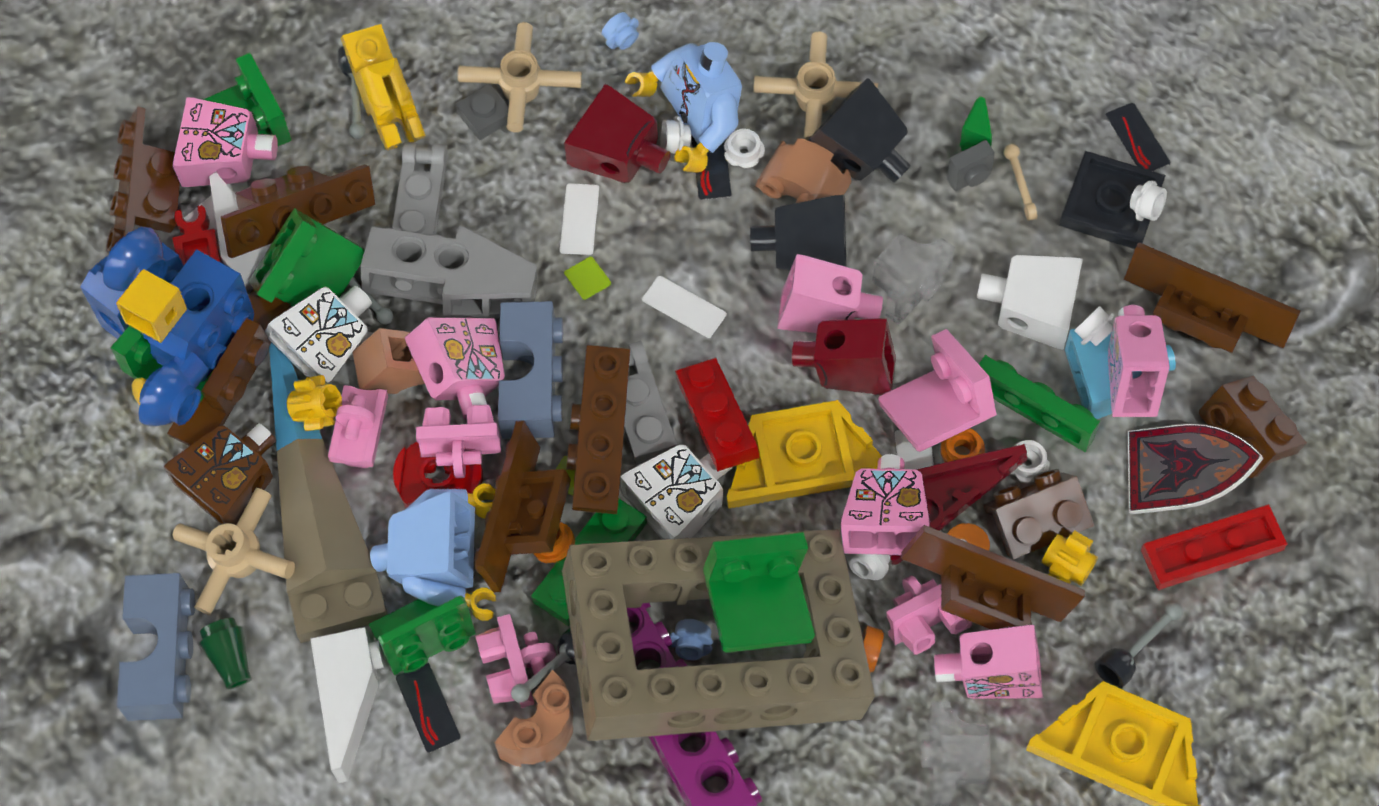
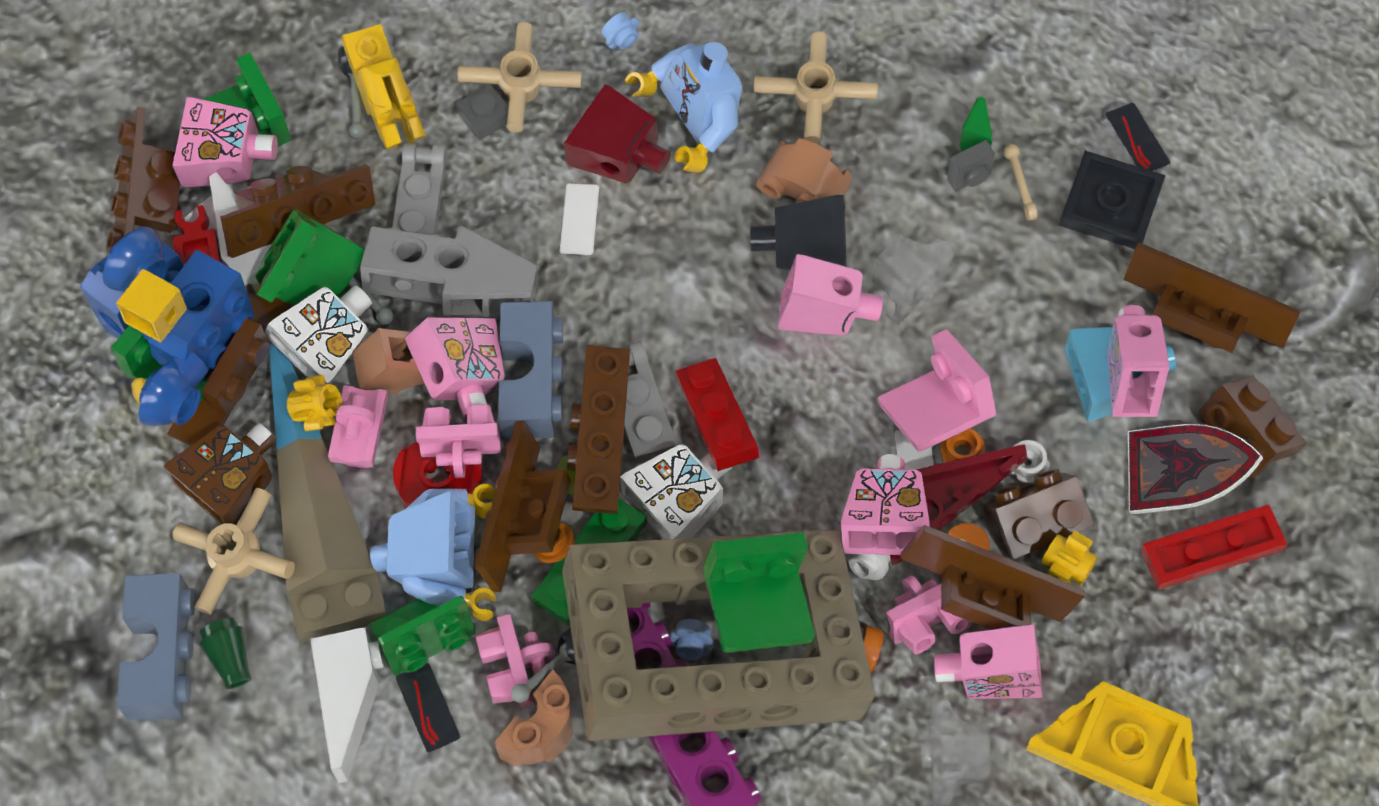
(587, 278): lime sticker -> none
(674, 135): white plate -> none
(684, 306): white sticker -> none
(714, 179): black sticker -> none
(740, 140): white plate -> none
(802, 454): yellow wing -> none
(850, 355): dark red torso -> none
(864, 134): black torso -> none
(1035, 296): white torso -> none
(1040, 404): green plate -> none
(1095, 327): white plate -> none
(1118, 664): black hinge -> none
(1148, 201): white plate -> none

